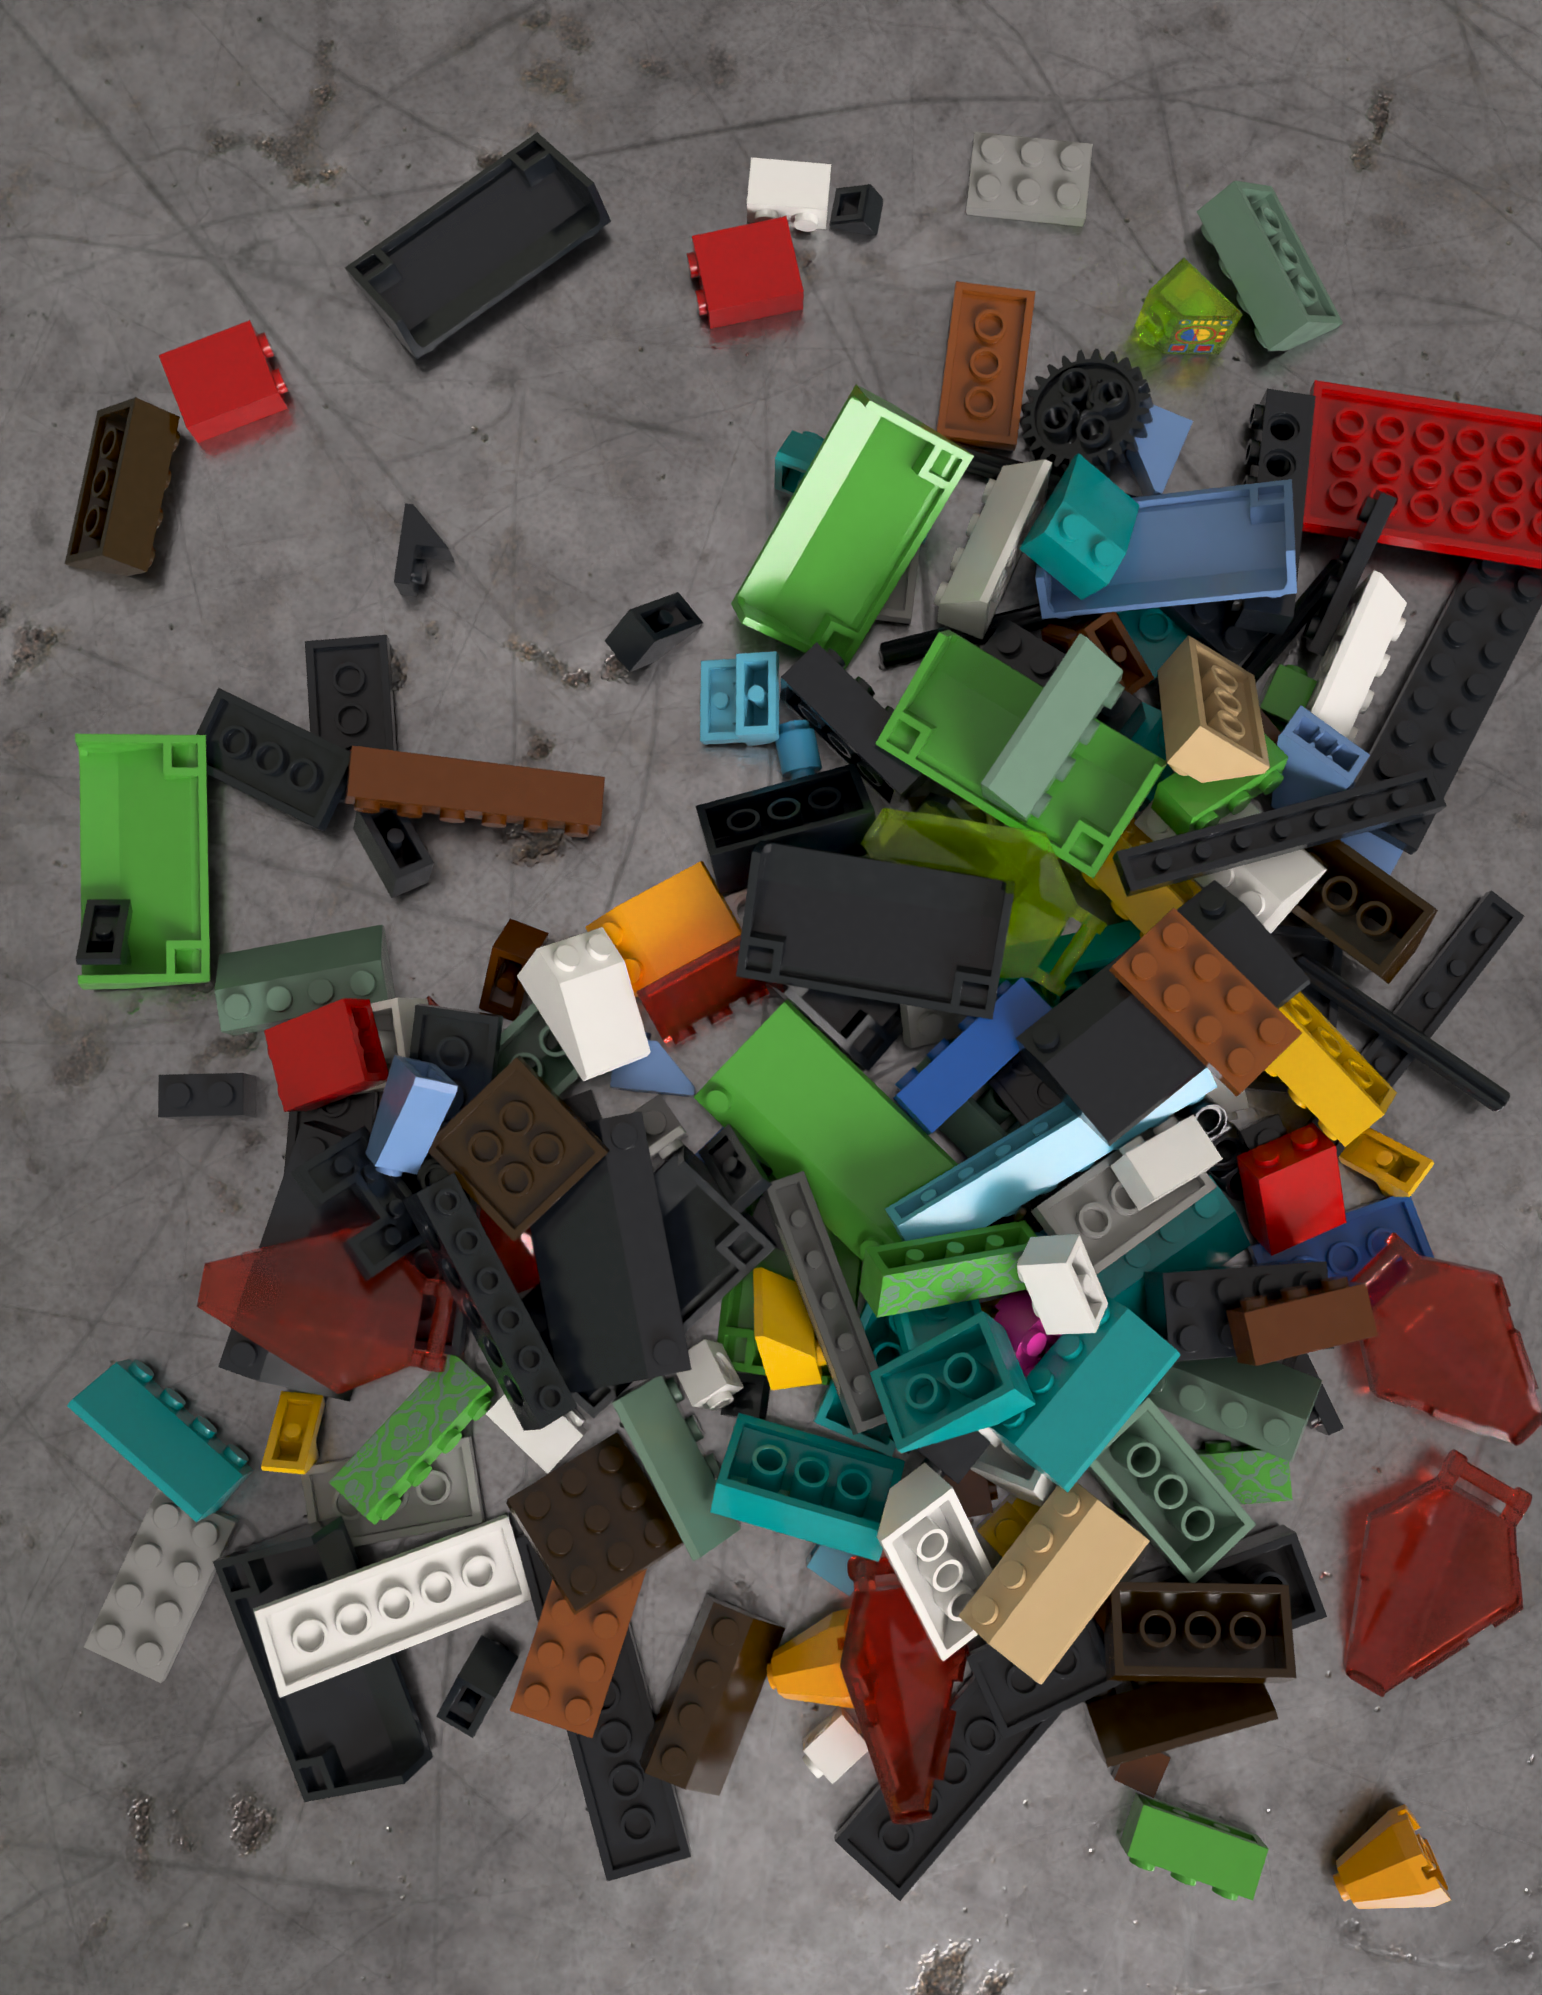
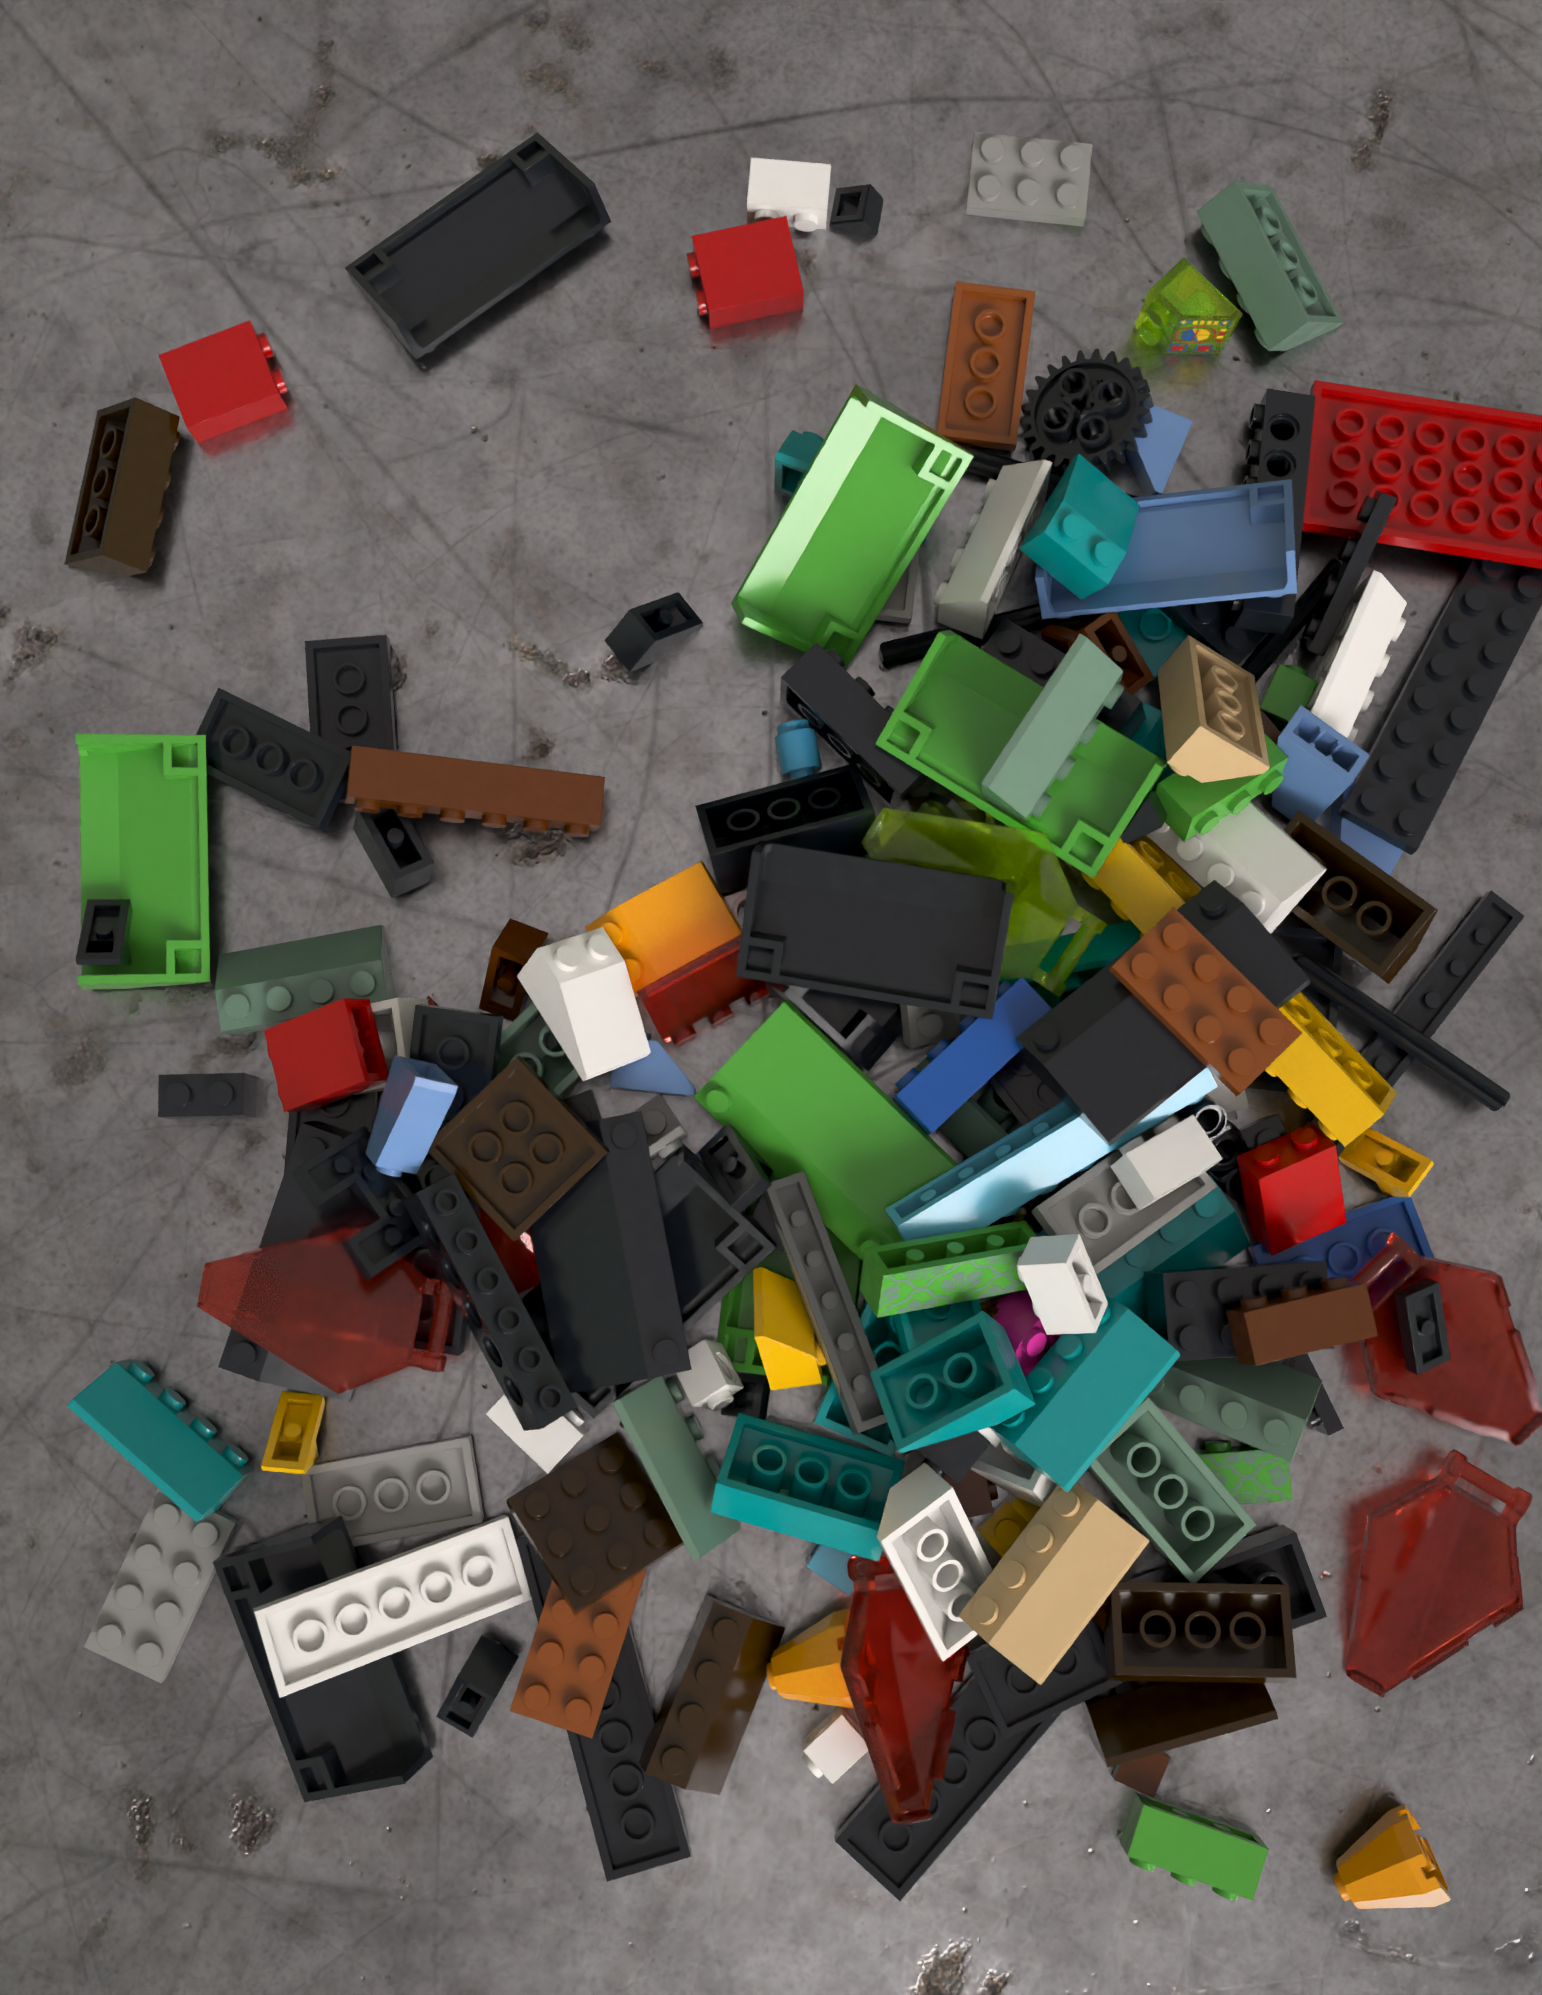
(412, 1440): bright green brick -> none
(416, 542): black slope -> none
(740, 699): medium azure brick -> none
(1147, 819): none -> black slope
(1278, 832): black plate -> none
(1422, 1326): none -> black plate

